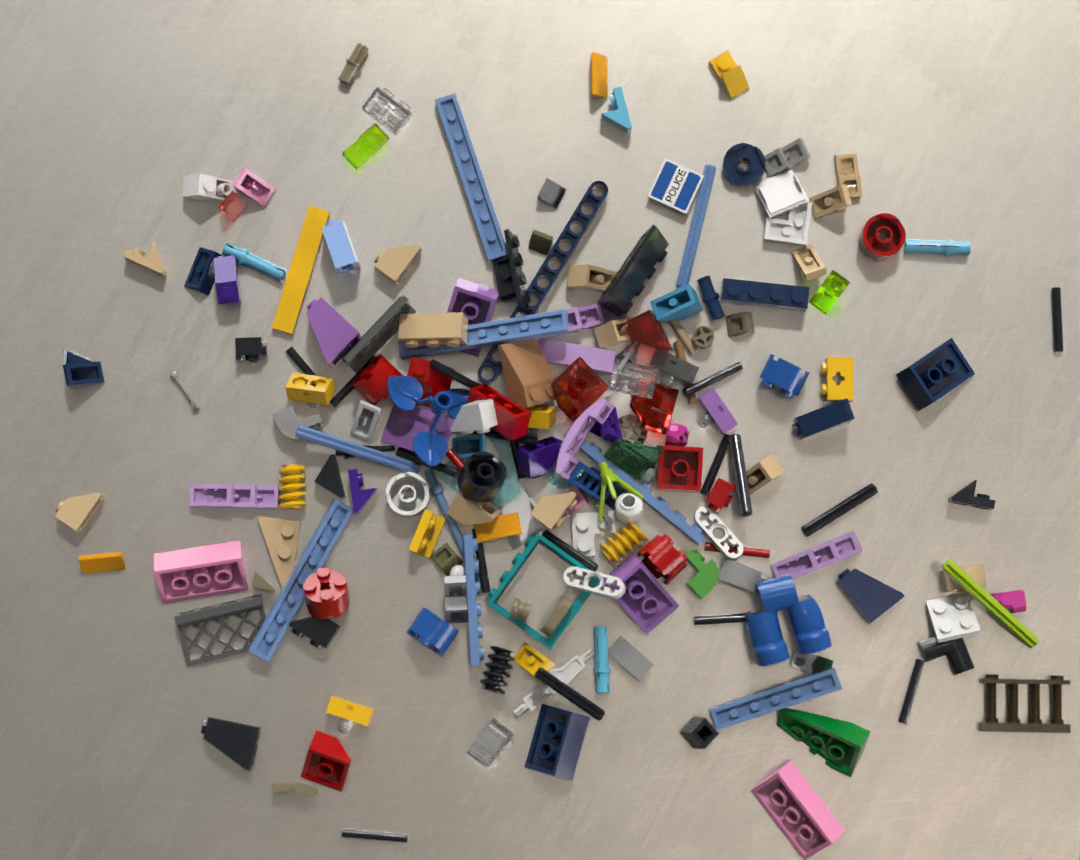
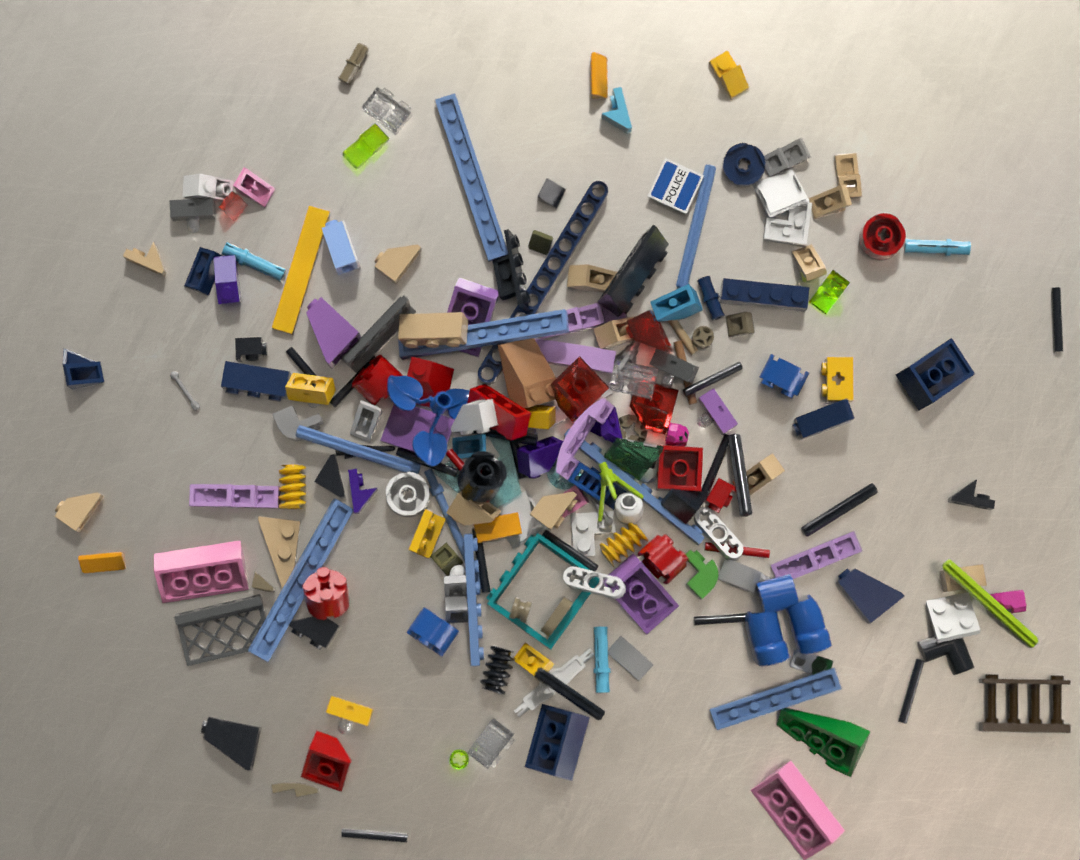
(193, 211): none -> dark grey piece
(255, 381): none -> dark blue brick
(453, 374): black bar -> none
(456, 765): none -> clear neon green bush
(683, 503): none -> black slope
(699, 733): black brick -> none

